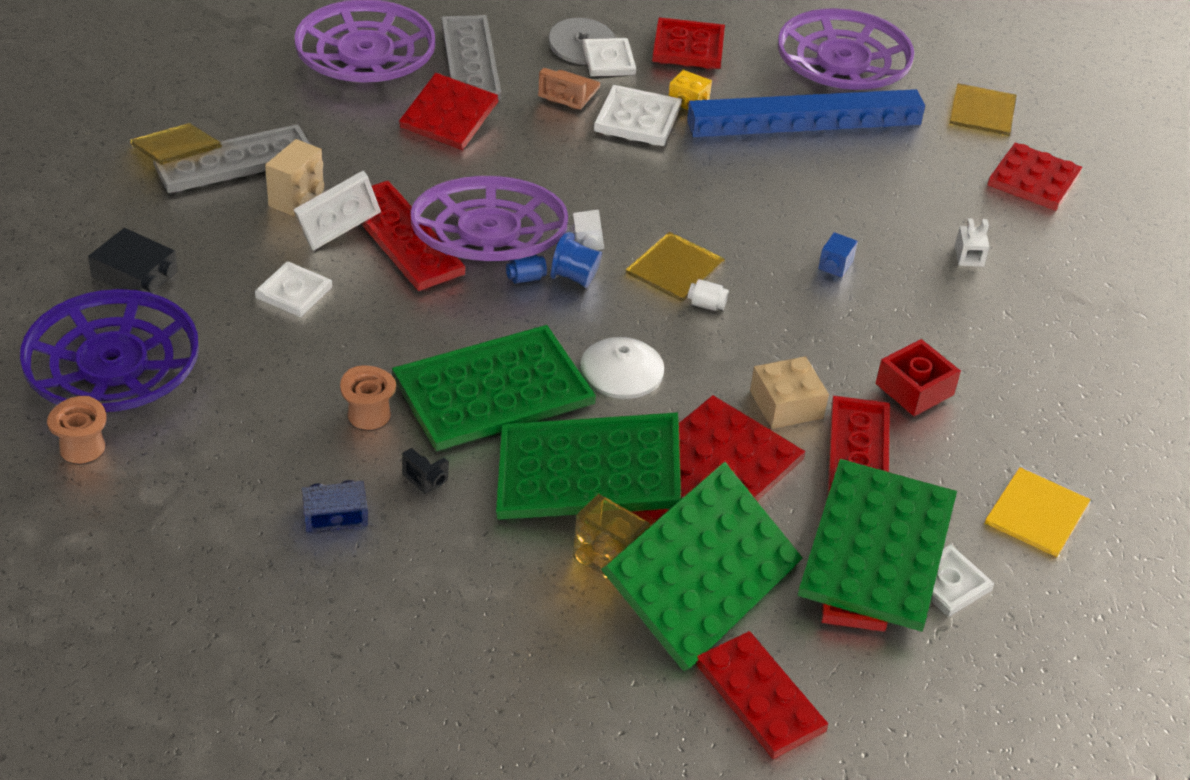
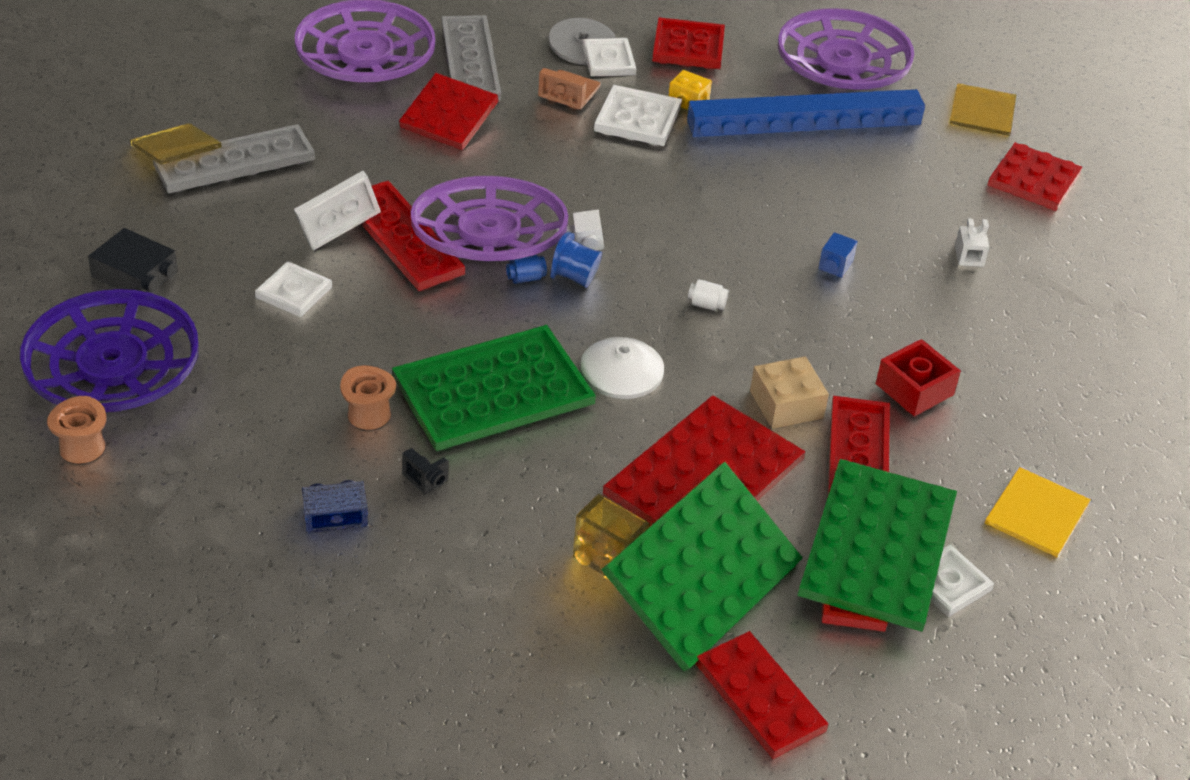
(294, 176): tan brick -> none
(566, 463): green plate -> none
(674, 265): clear yellow piece -> none

